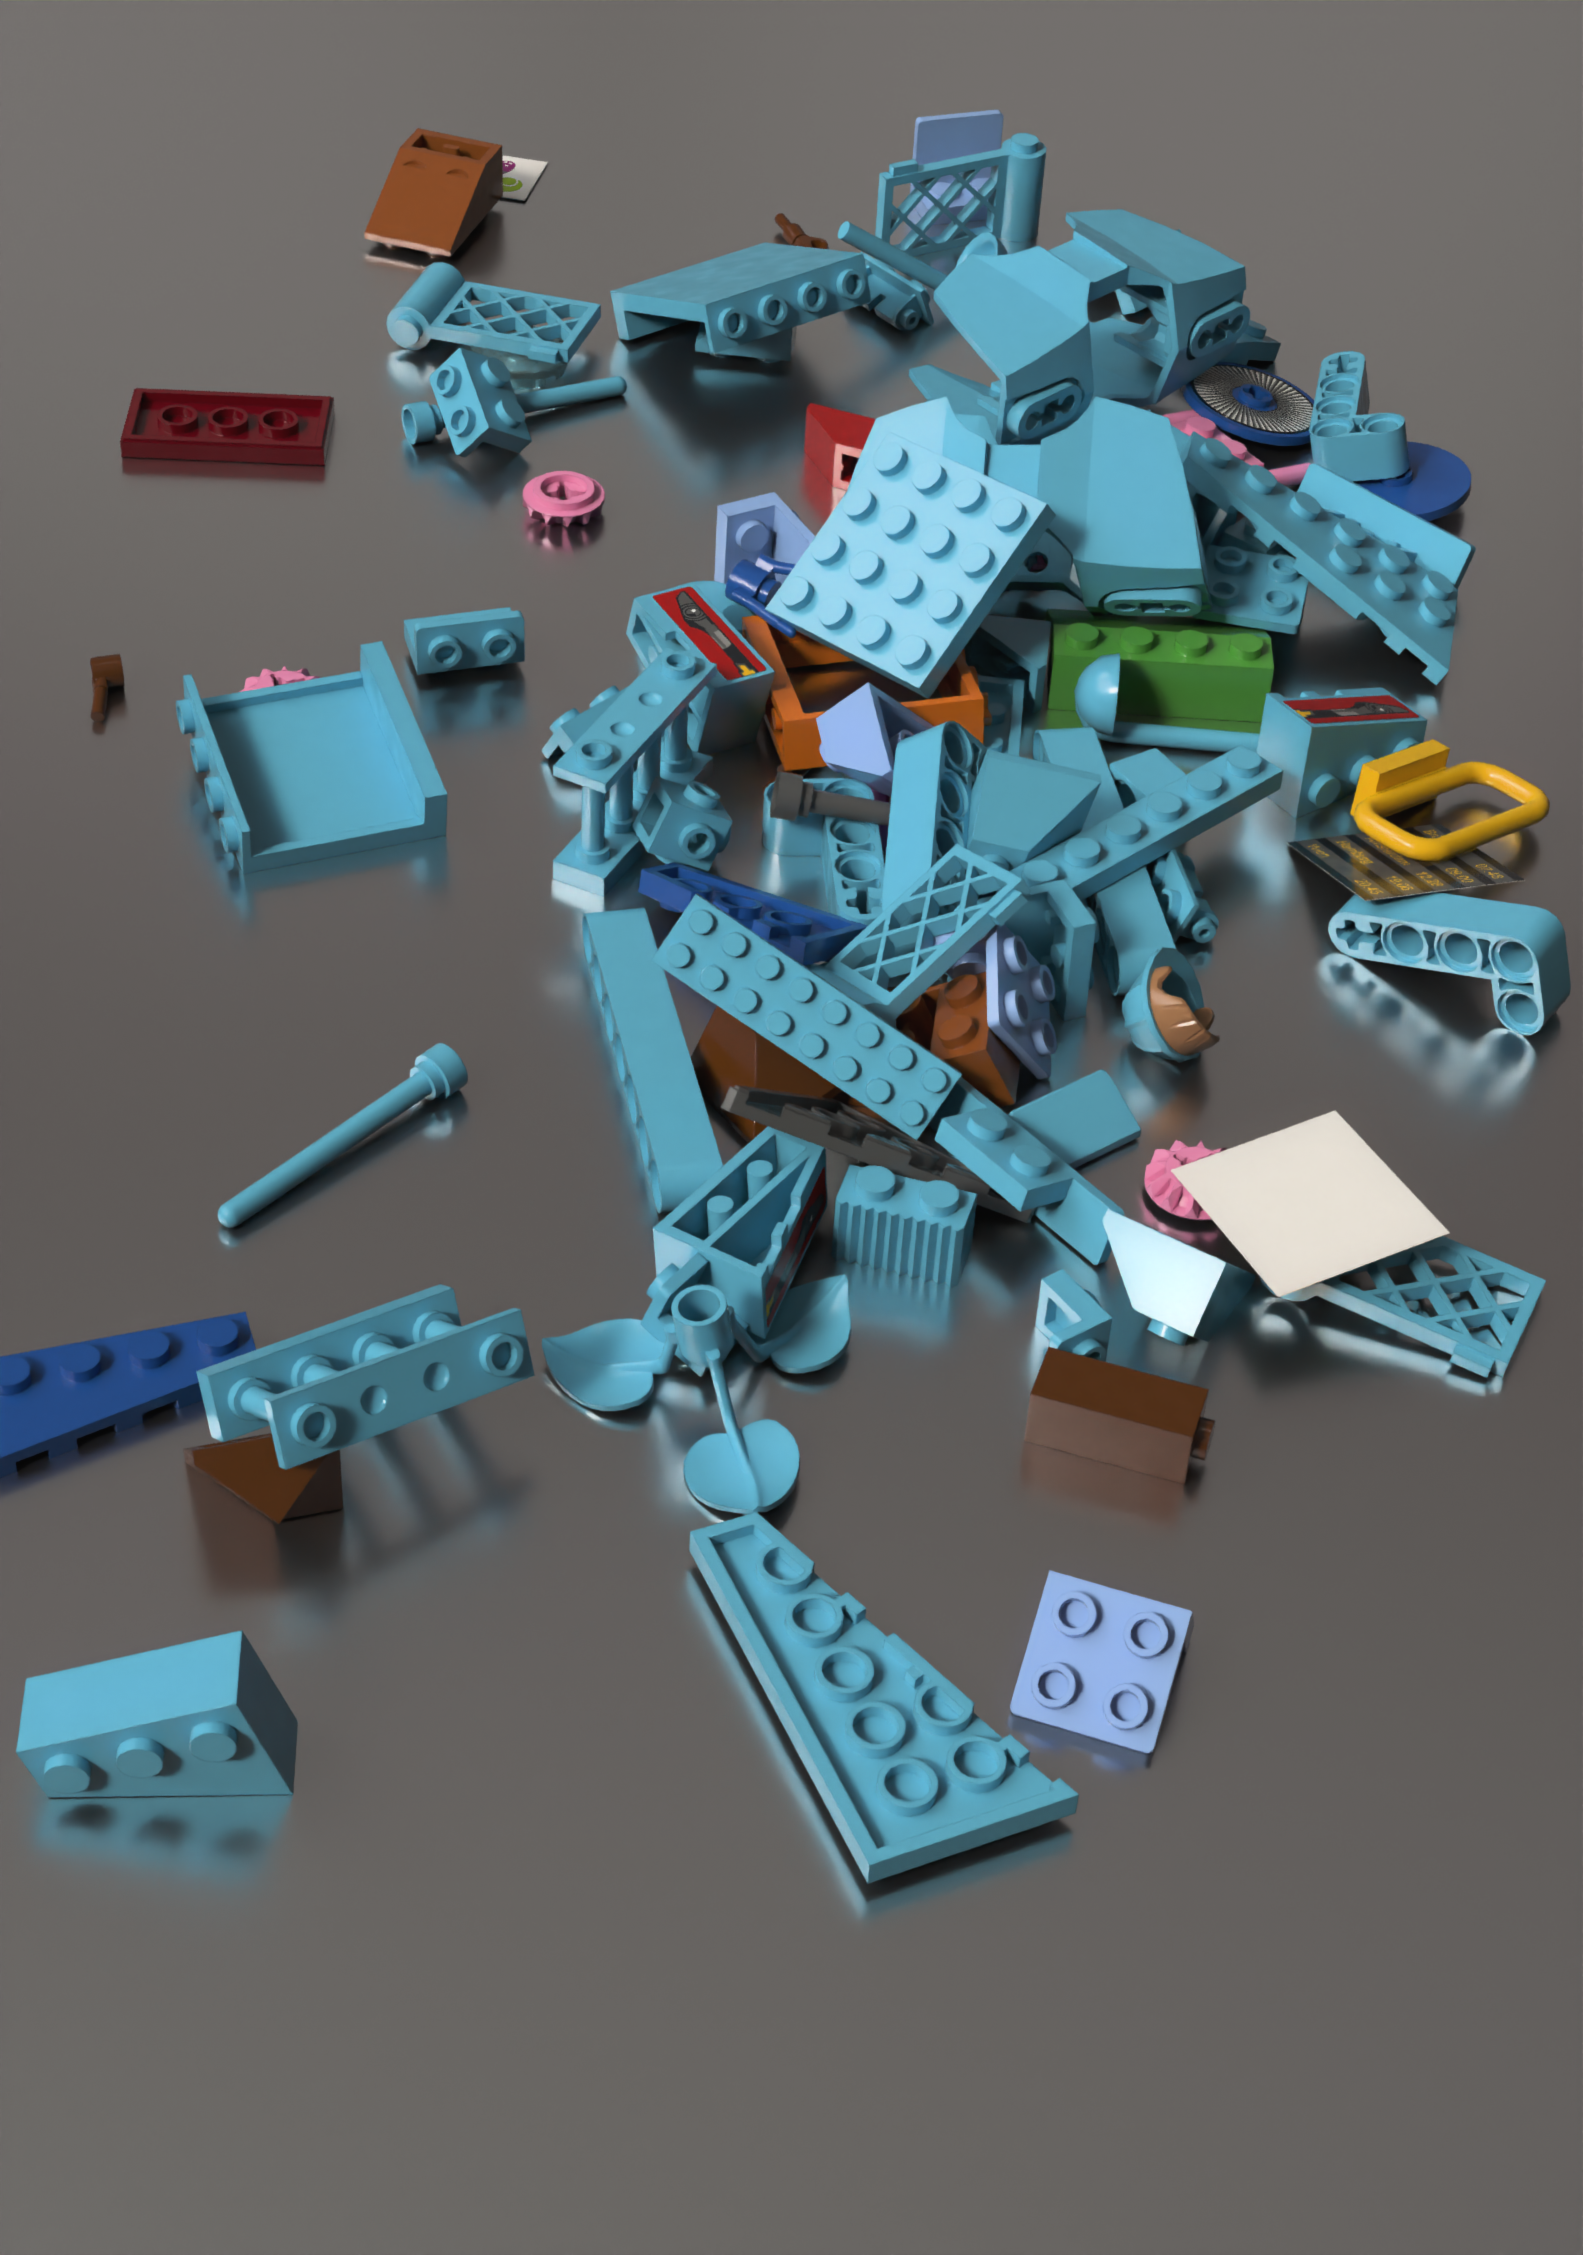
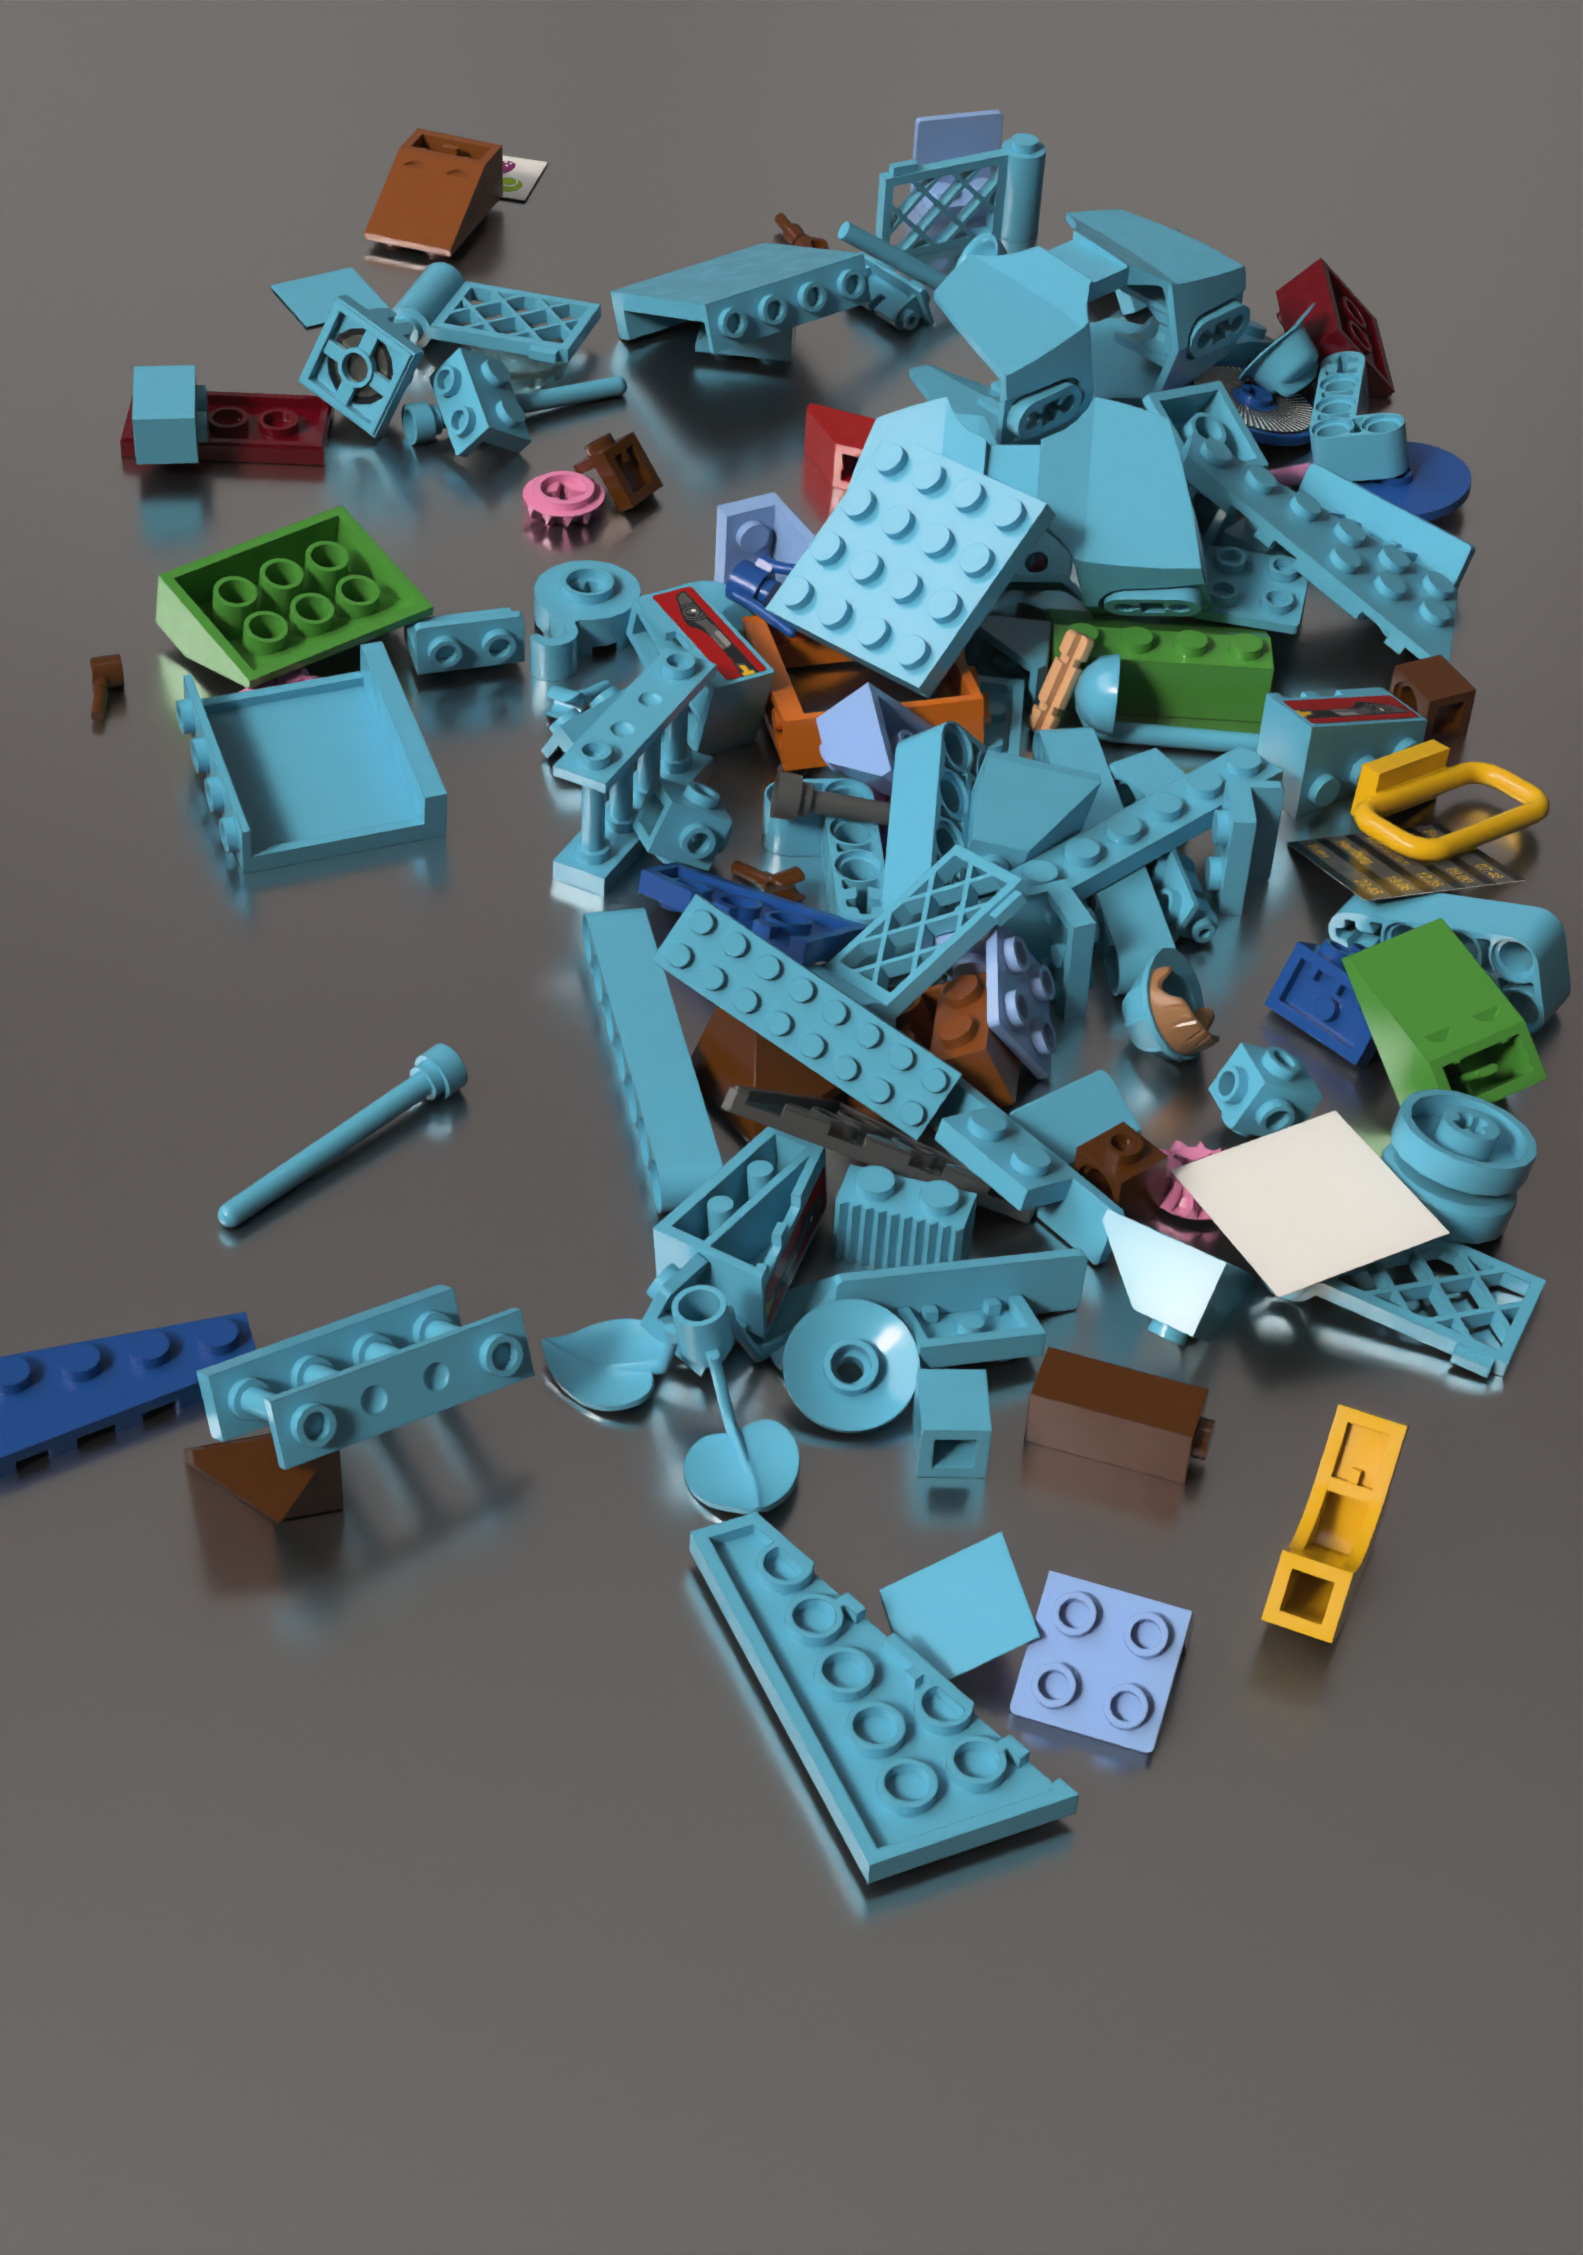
(161, 1725): medium azure wedge -> none
(168, 414): none -> medium azure brick
(286, 599): none -> bright green slope
(315, 295): none -> medium azure sticker
(364, 367): none -> medium azure piece
(568, 699): none -> medium azure hand
(579, 609): none -> medium azure piece
(622, 468): none -> reddish brown bracket
(779, 883): none -> reddish brown hand
(856, 1334): none -> medium azure dish
(951, 1423): none -> medium azure brick
(962, 1608): none -> medium azure sticker
(974, 1305): none -> medium azure bracket
(1060, 681): none -> light nougat axle
(1072, 1317): medium azure bracket -> none
(1125, 1170): none -> reddish brown brick
(1209, 413): none -> medium azure slope
(1243, 840): none -> medium azure bracket
(1264, 1091): none -> medium azure brick
(1287, 363): none -> medium azure piece
(1321, 1001): none -> blue bracket
(1335, 322): none -> dark red slope
(1339, 1525): none -> yellow arch
(1437, 694): none -> reddish brown brick
(1441, 1017): none -> bright green slope
(1461, 1161): none -> medium azure wheel

